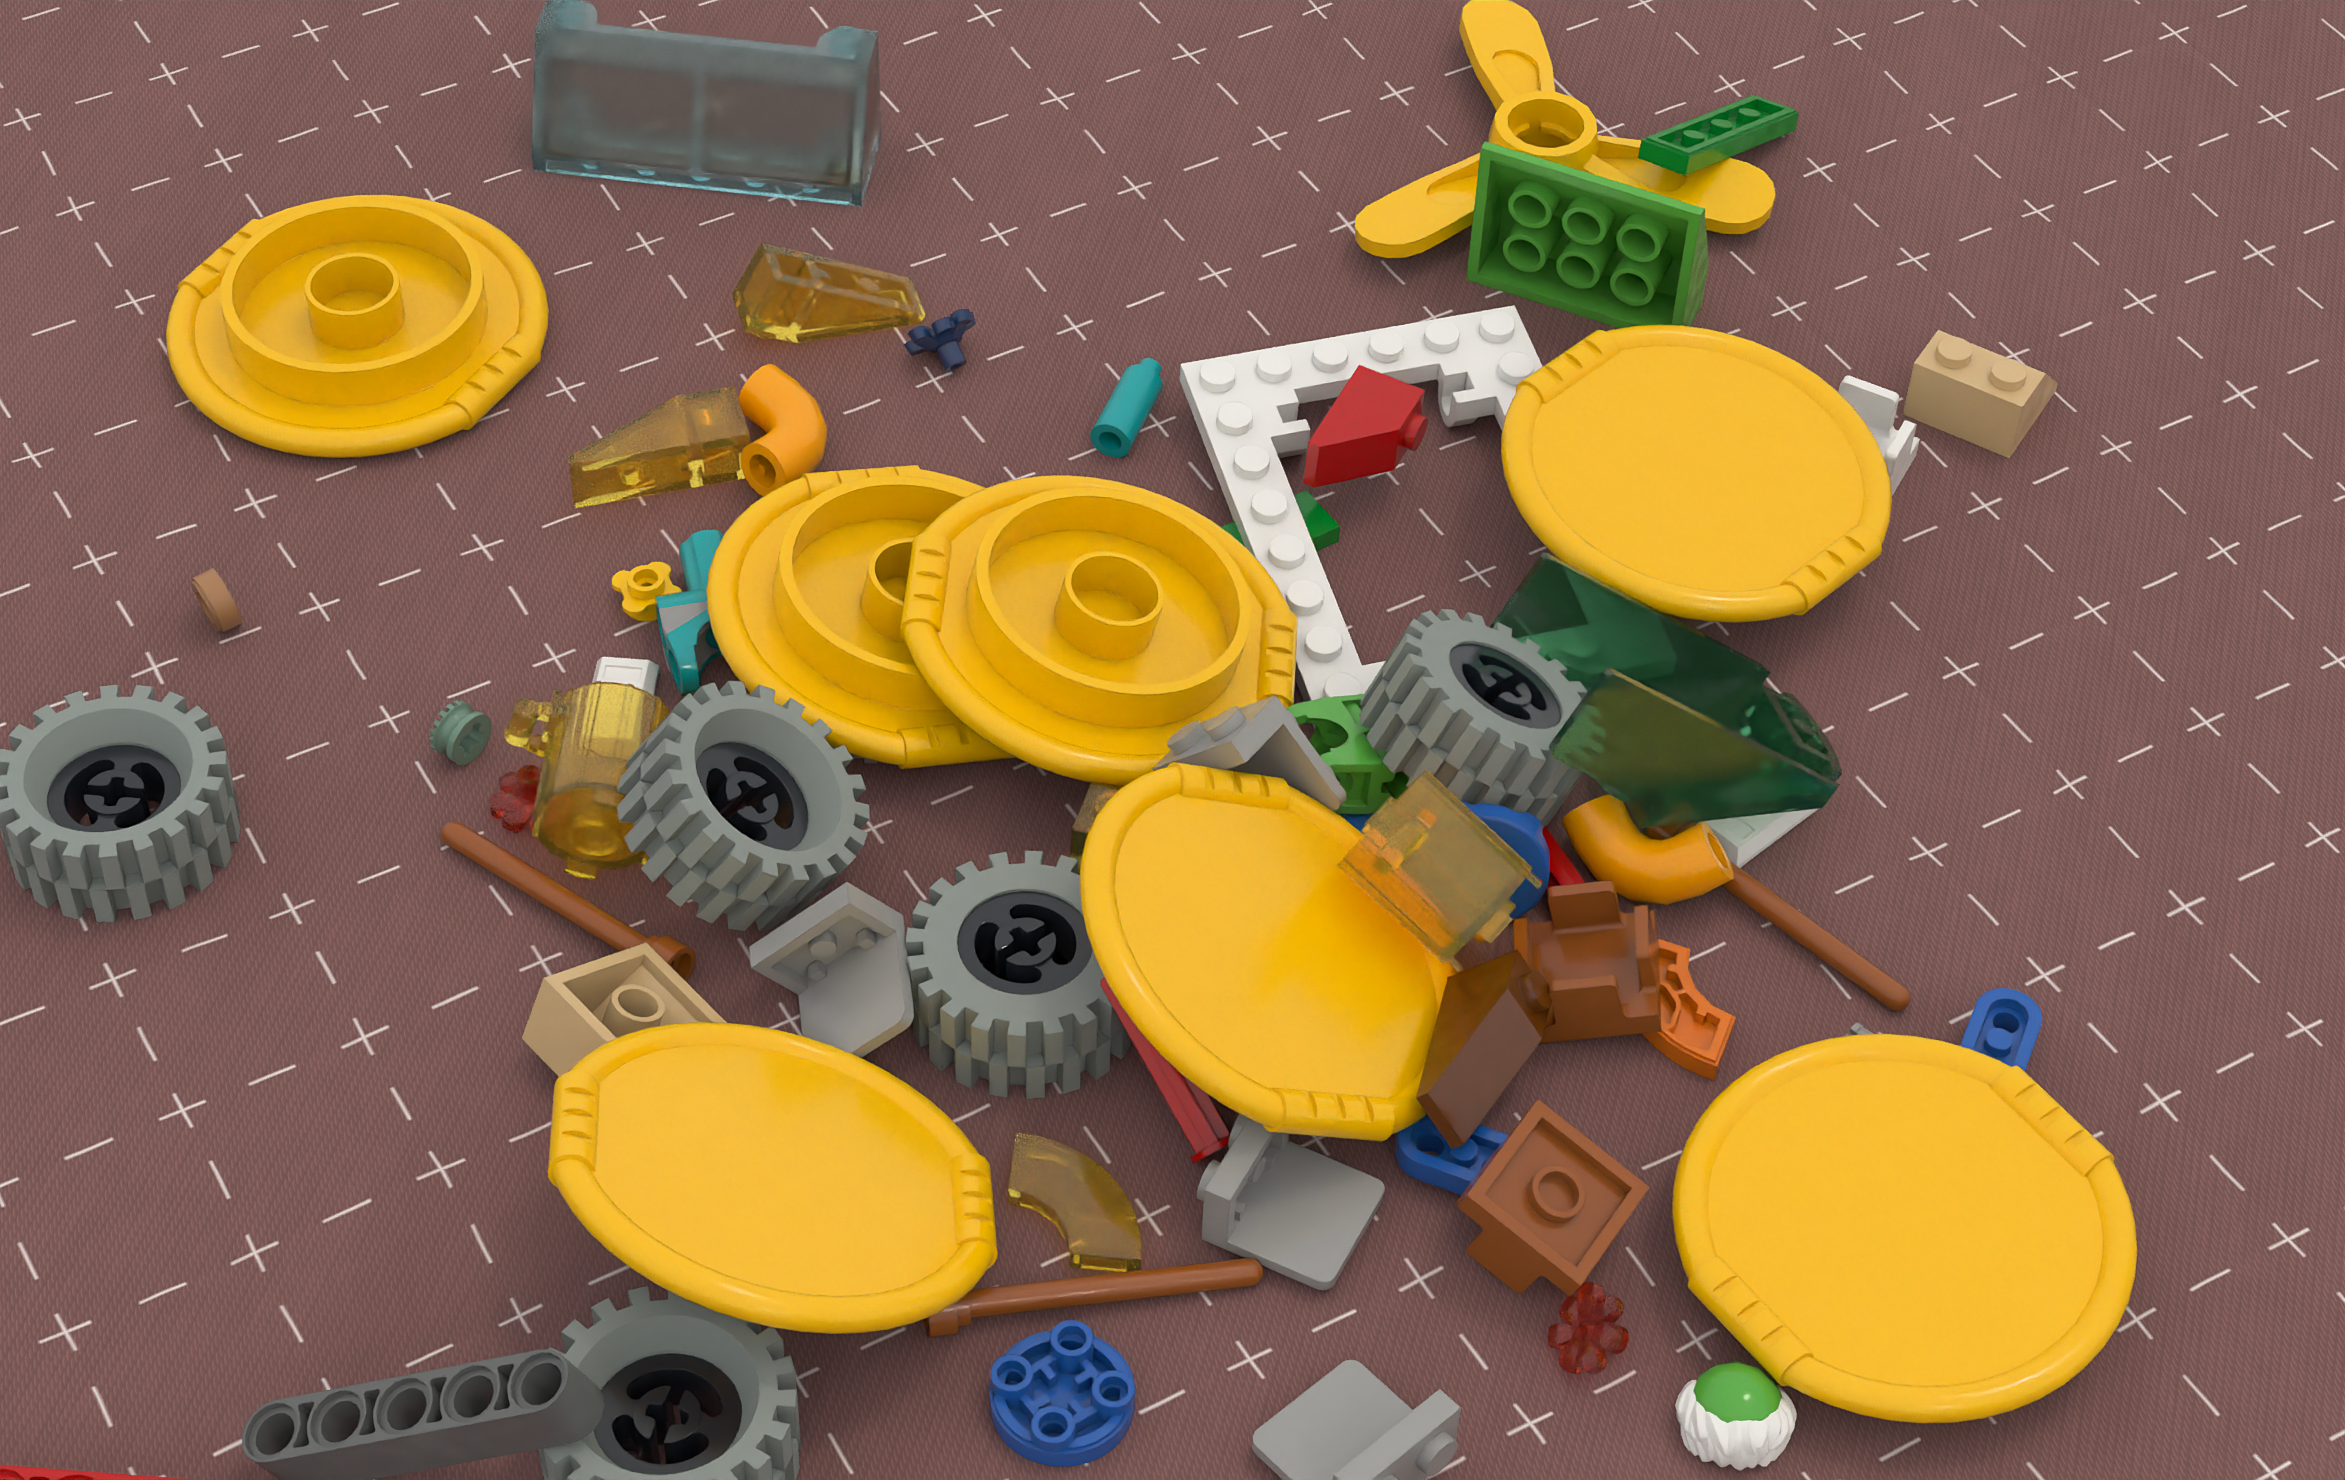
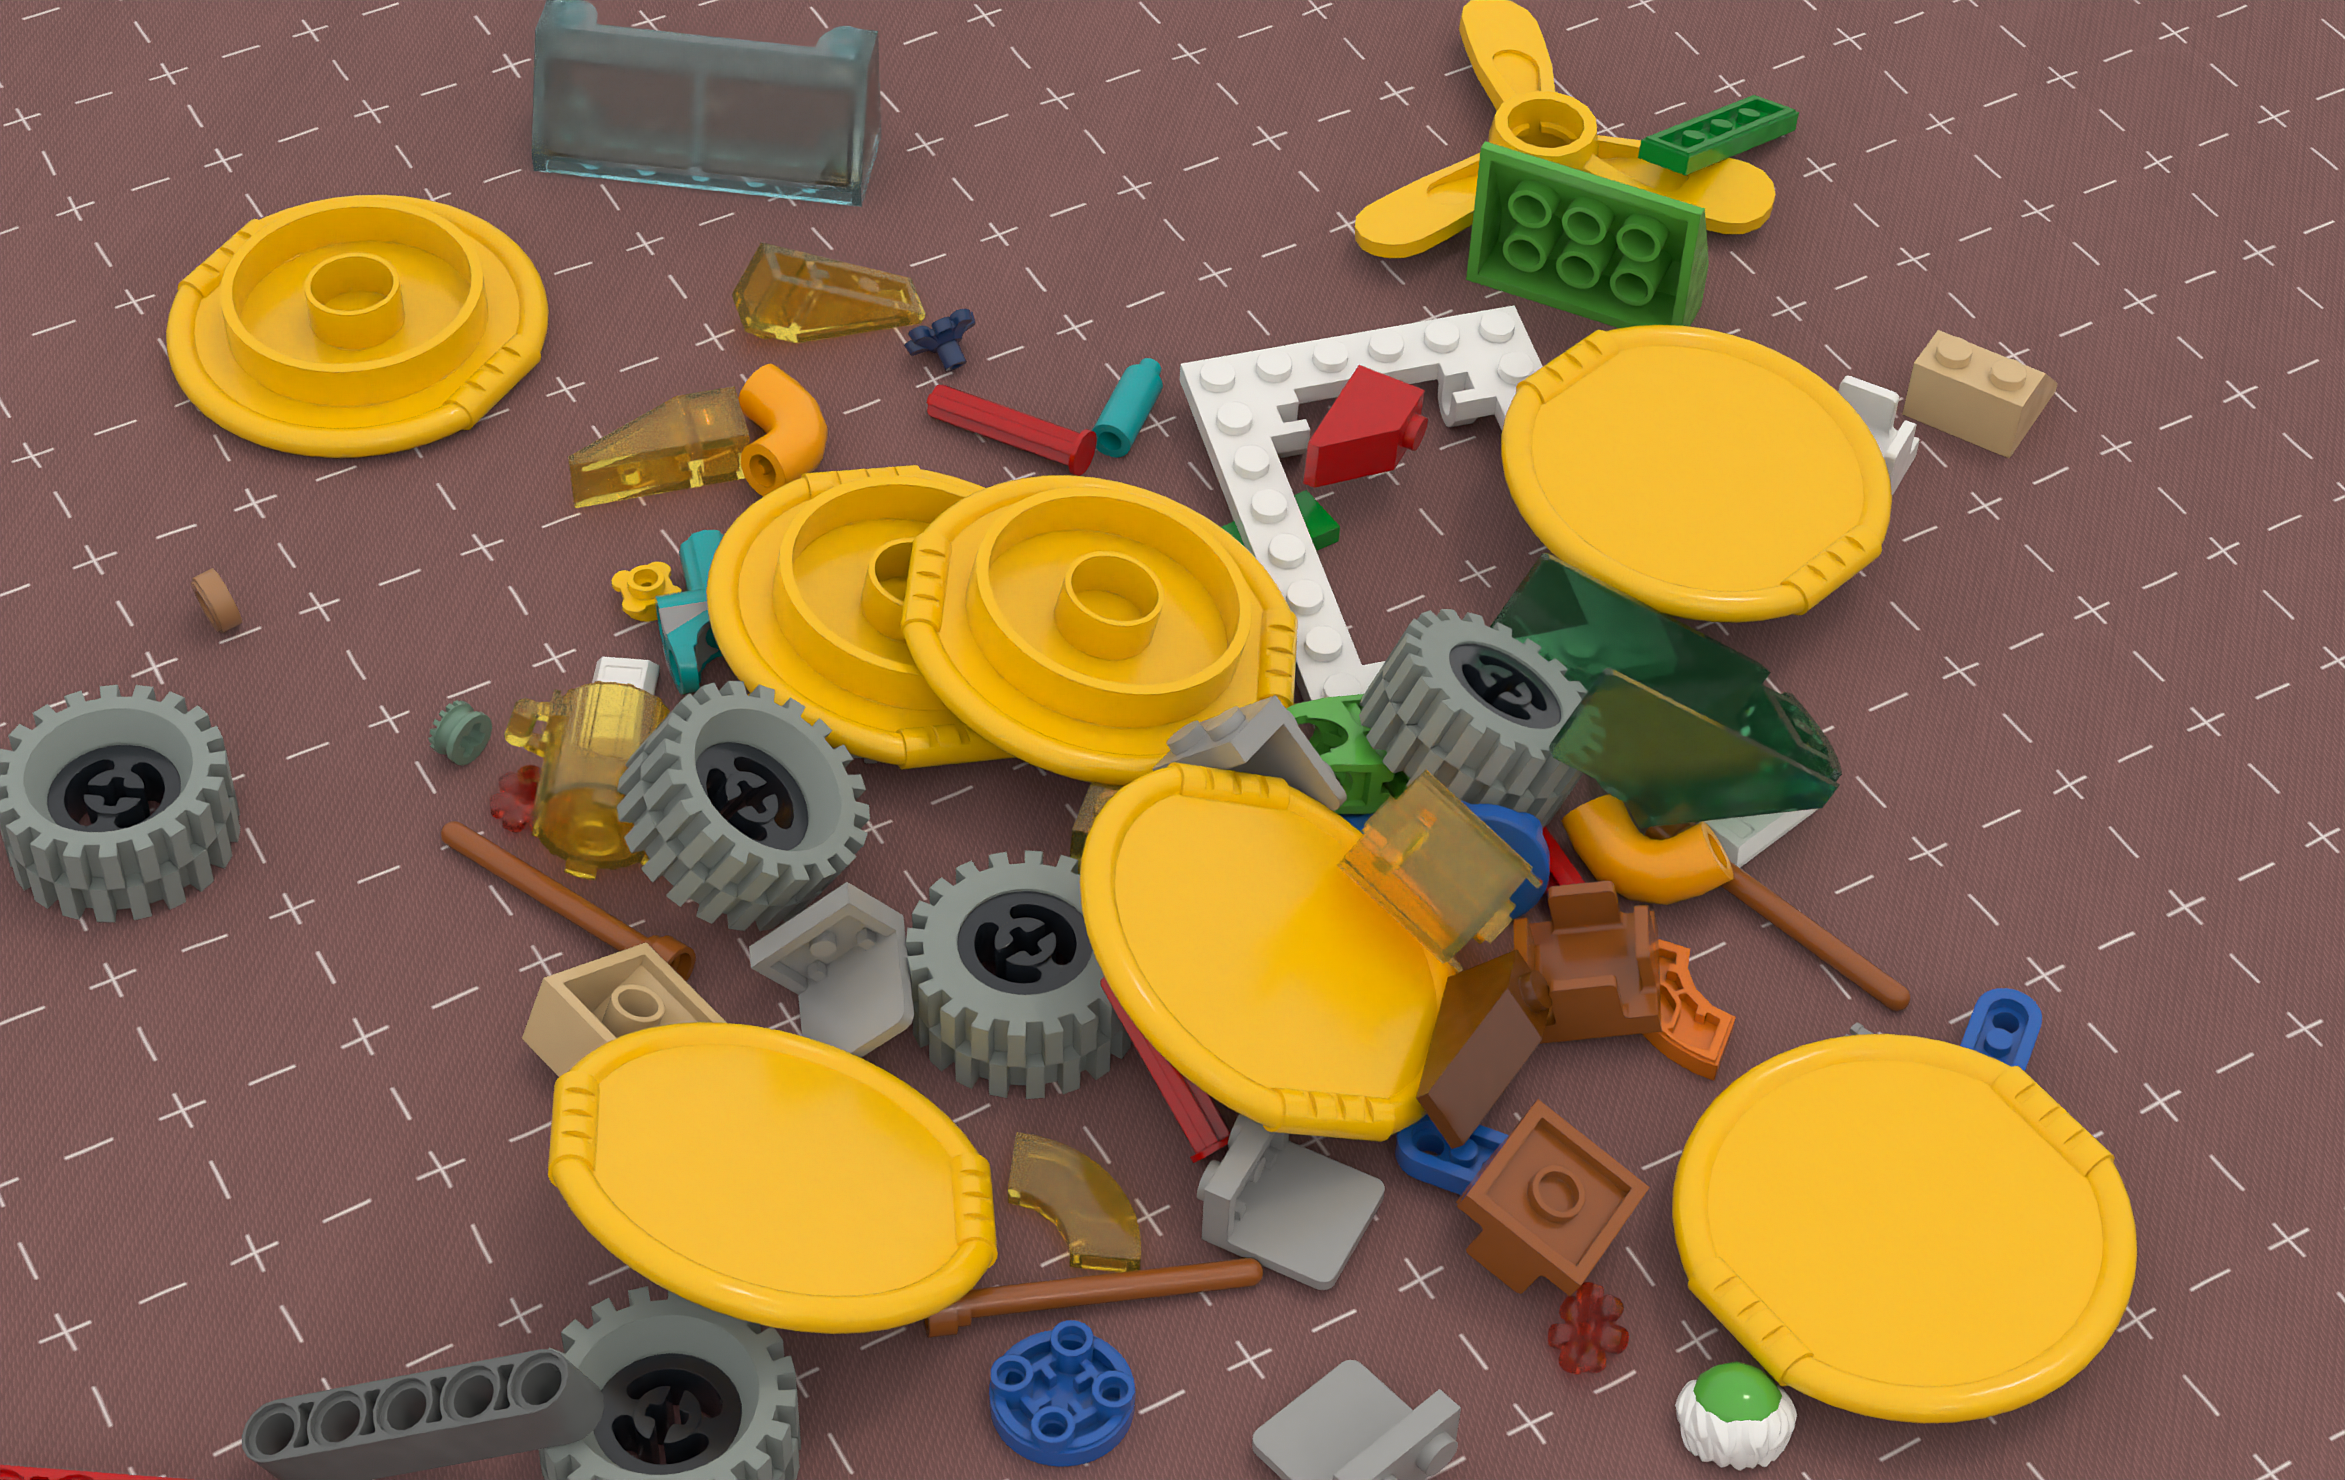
(1013, 428): none -> red axle

